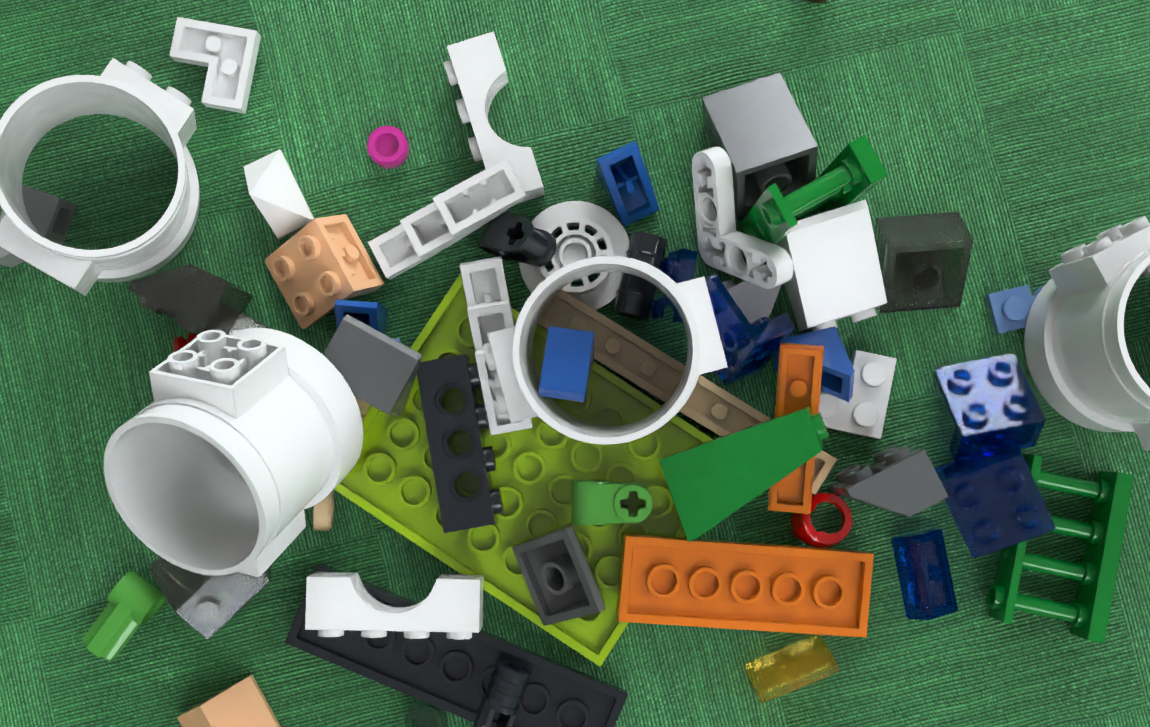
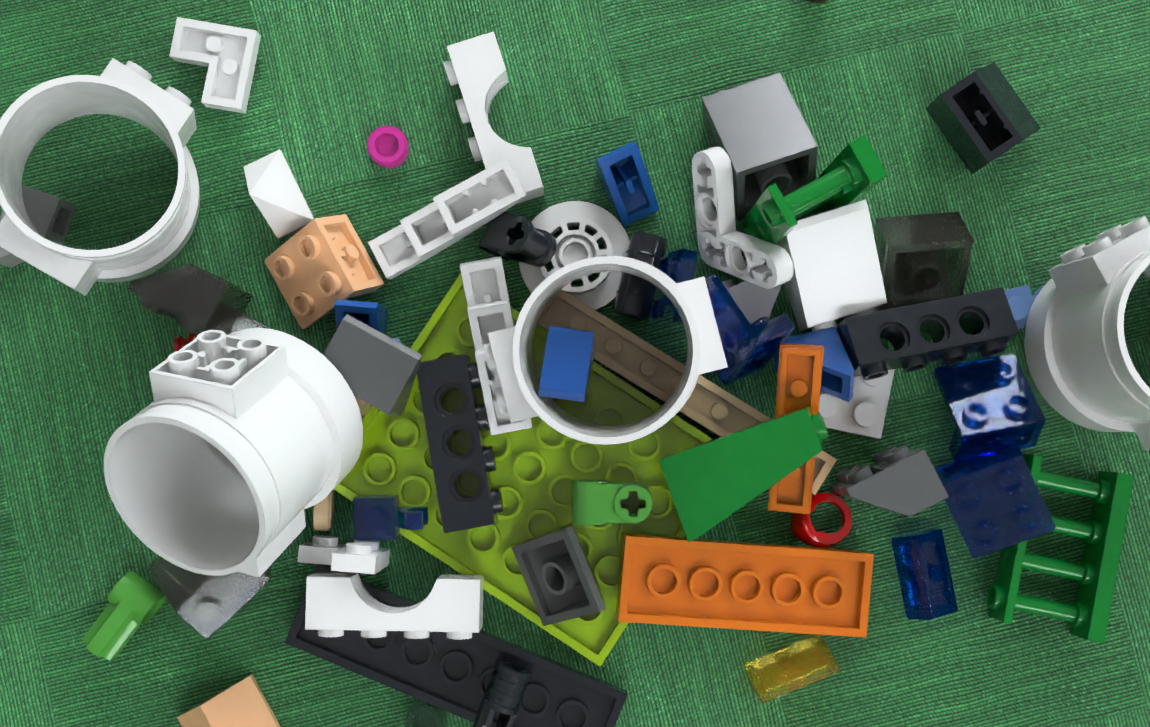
(355, 557): none -> white plate
(381, 517): none -> clear blue plate
(982, 117): none -> black slope
(982, 312): none -> black brick

